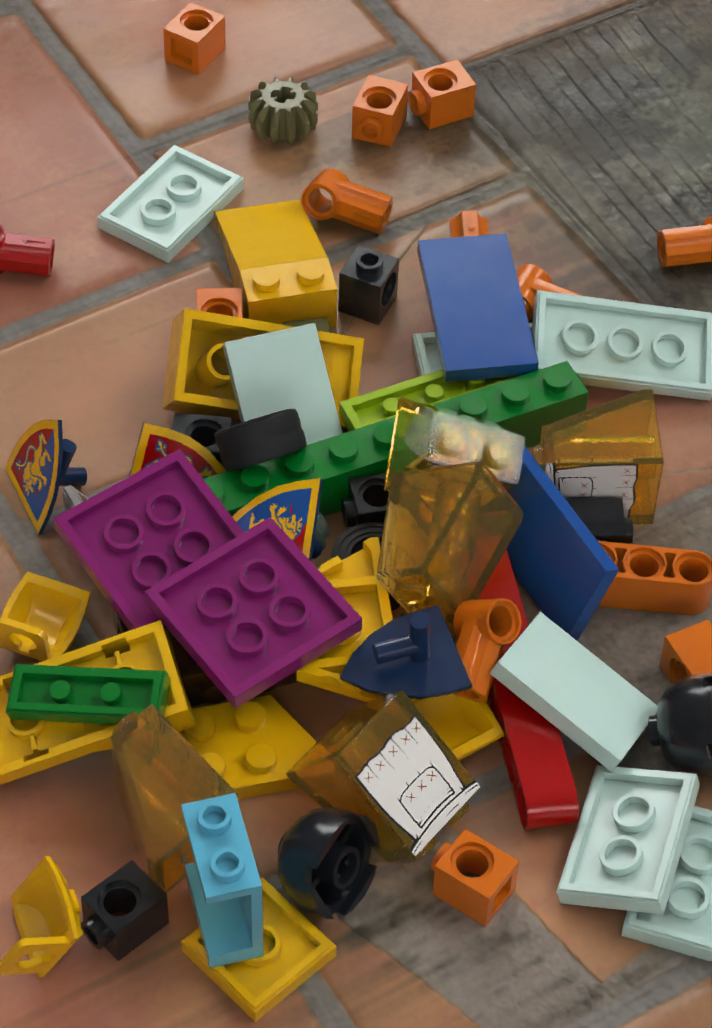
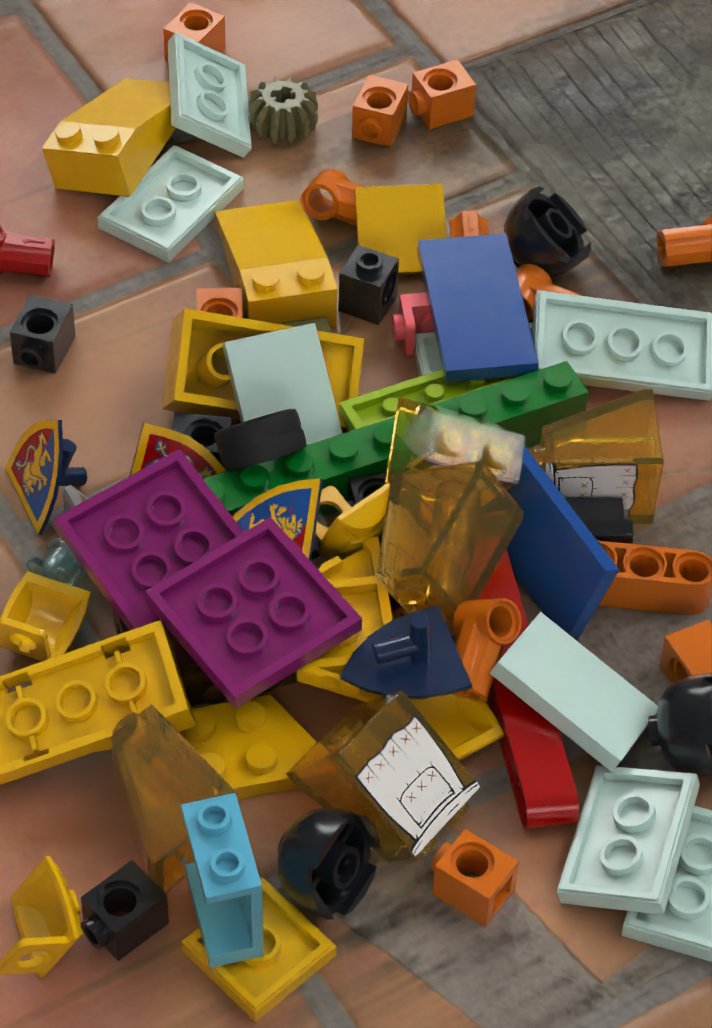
(42, 333): none -> black brick
(57, 563): none -> clear light blue brick
(84, 693): green tile -> none
(111, 139): none -> yellow slope
(208, 95): none -> light aqua tile
(353, 525): none -> yellow piece
(397, 217): none -> yellow tile
(412, 318): none -> coral bracket
(546, 233): none -> black cylinder

